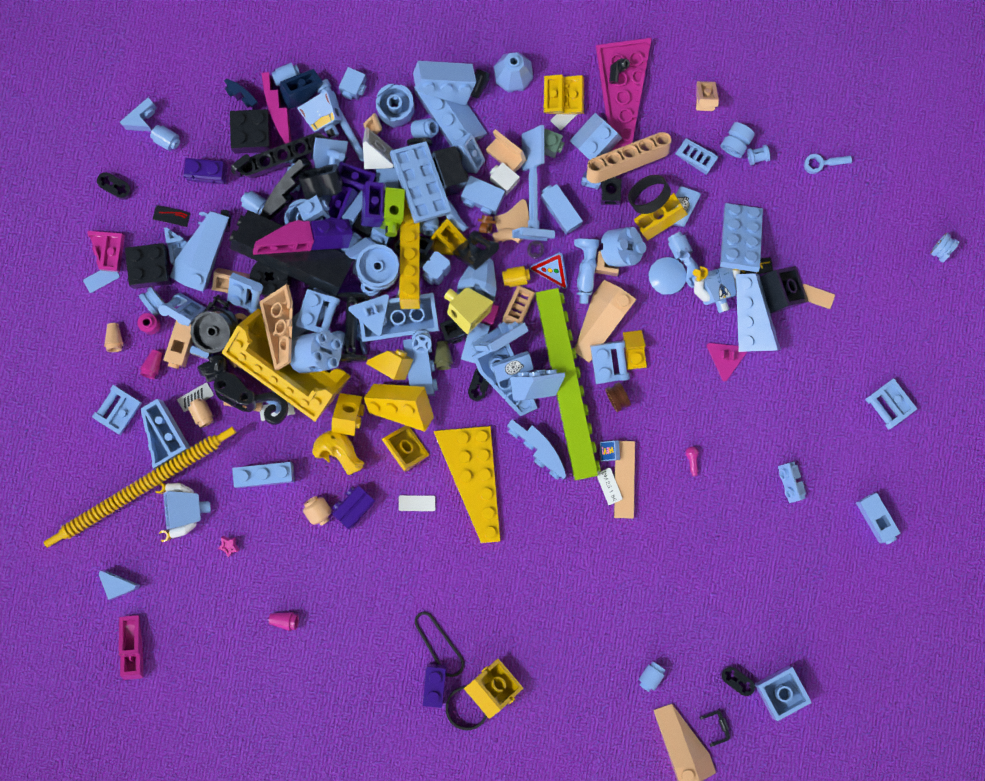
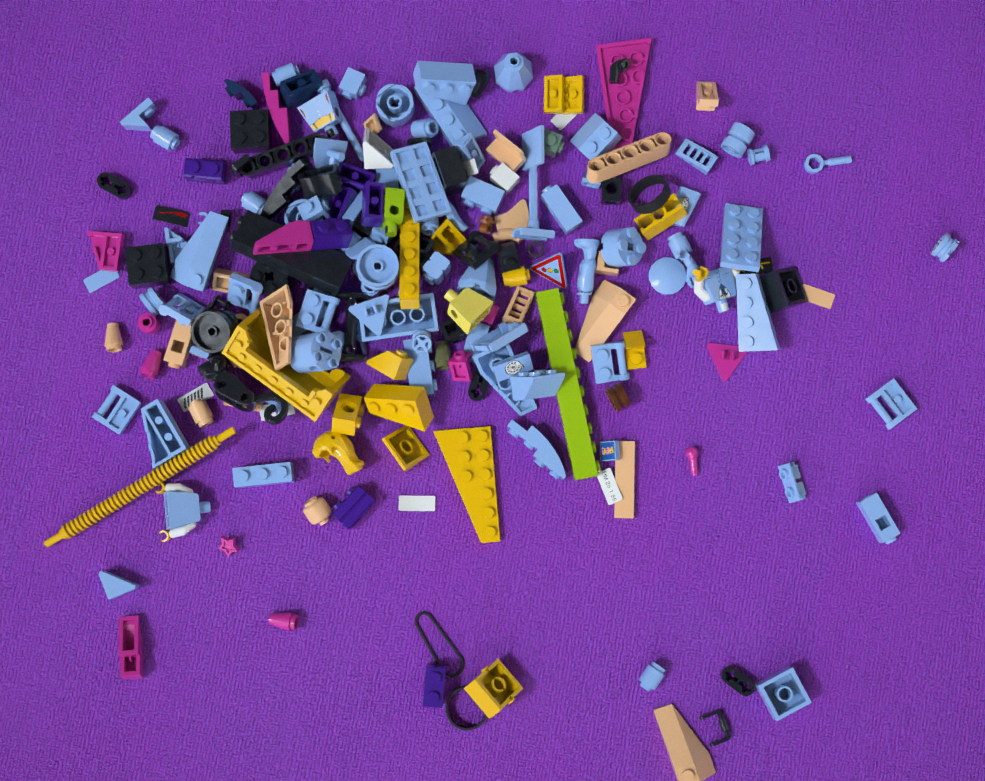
(460, 366): none -> dark pink bracket
(470, 167): none -> white sticker
(508, 257): none -> black brick

